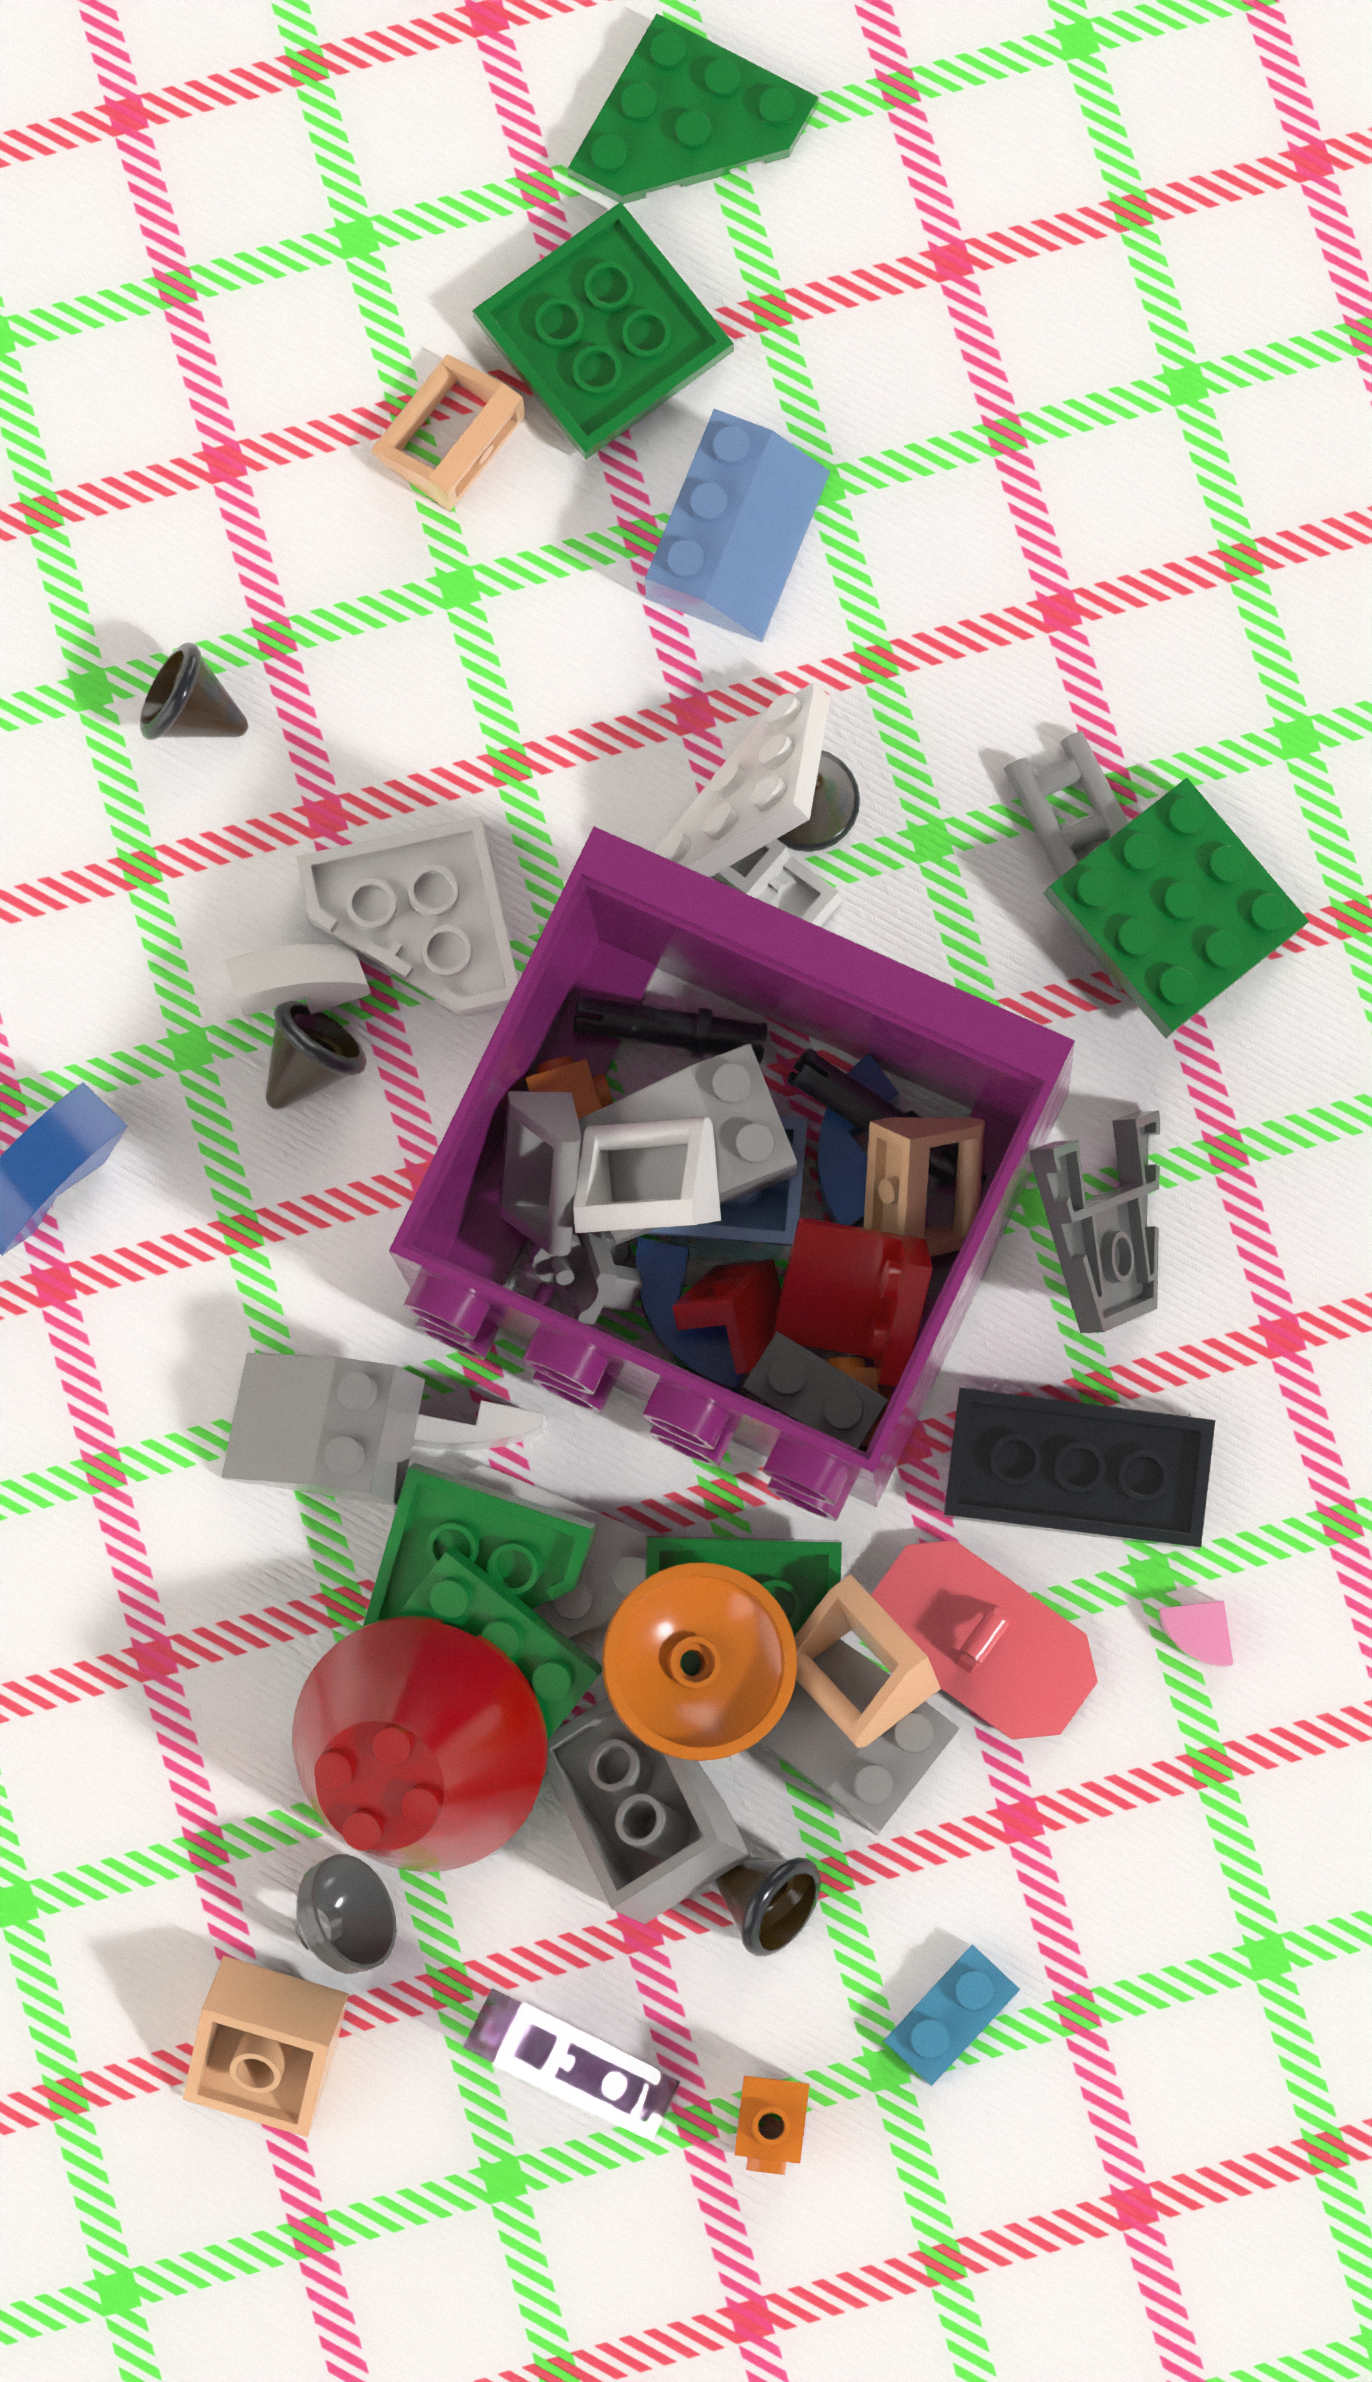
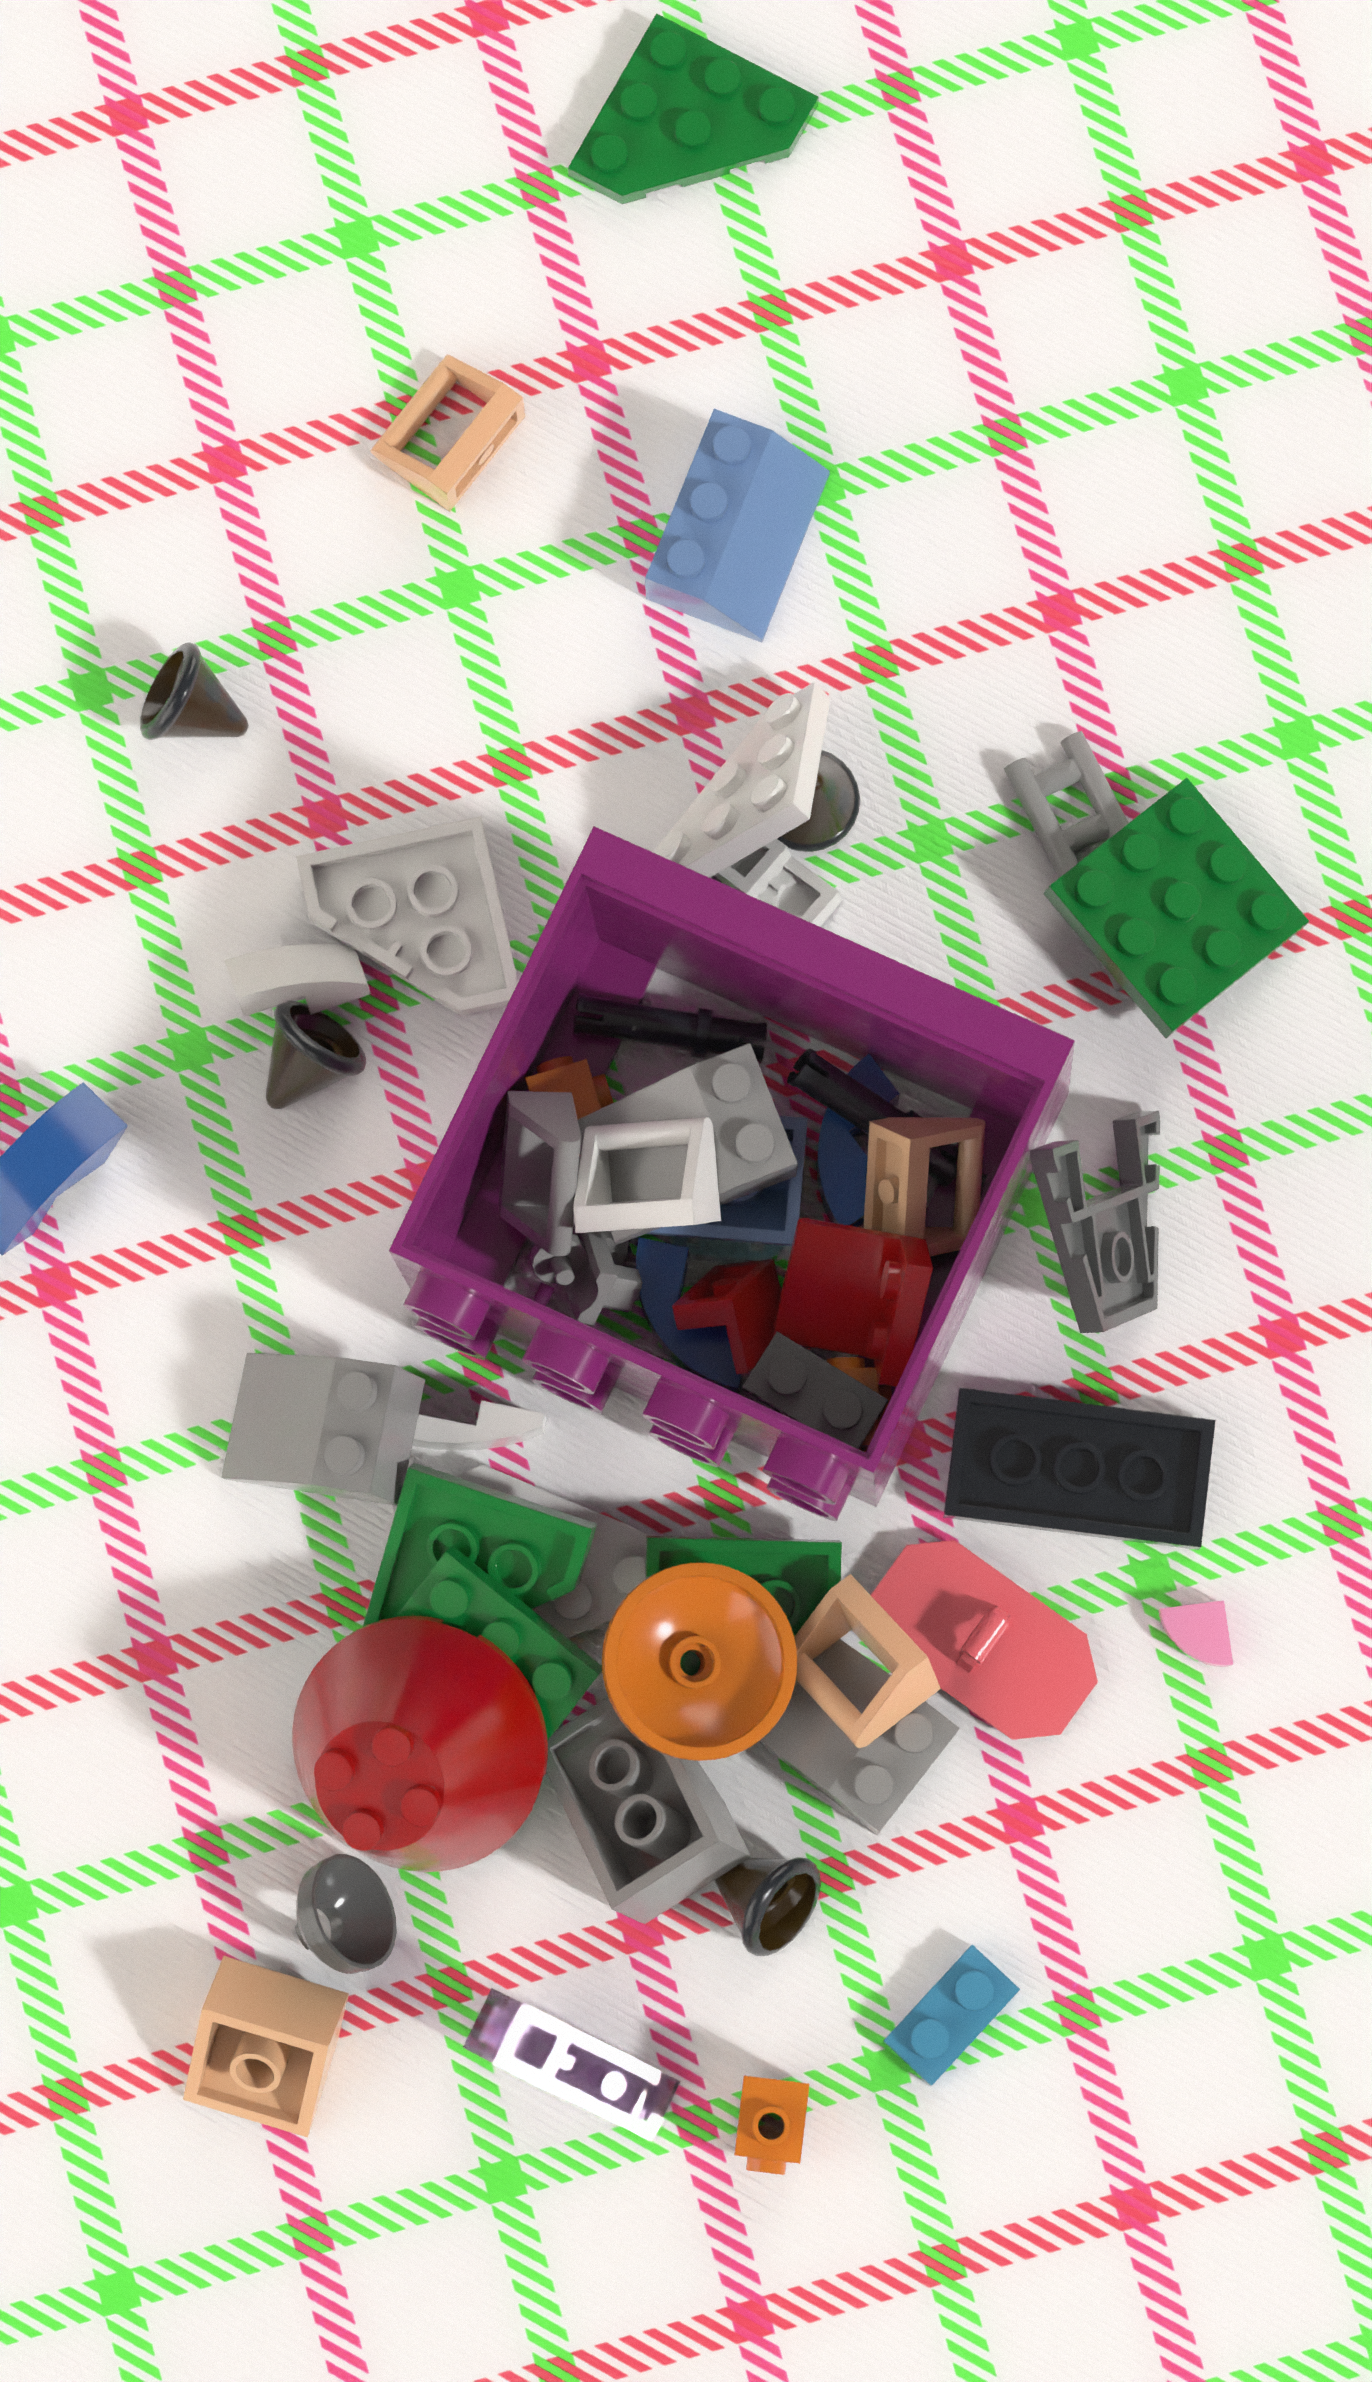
(603, 330): green plate -> none

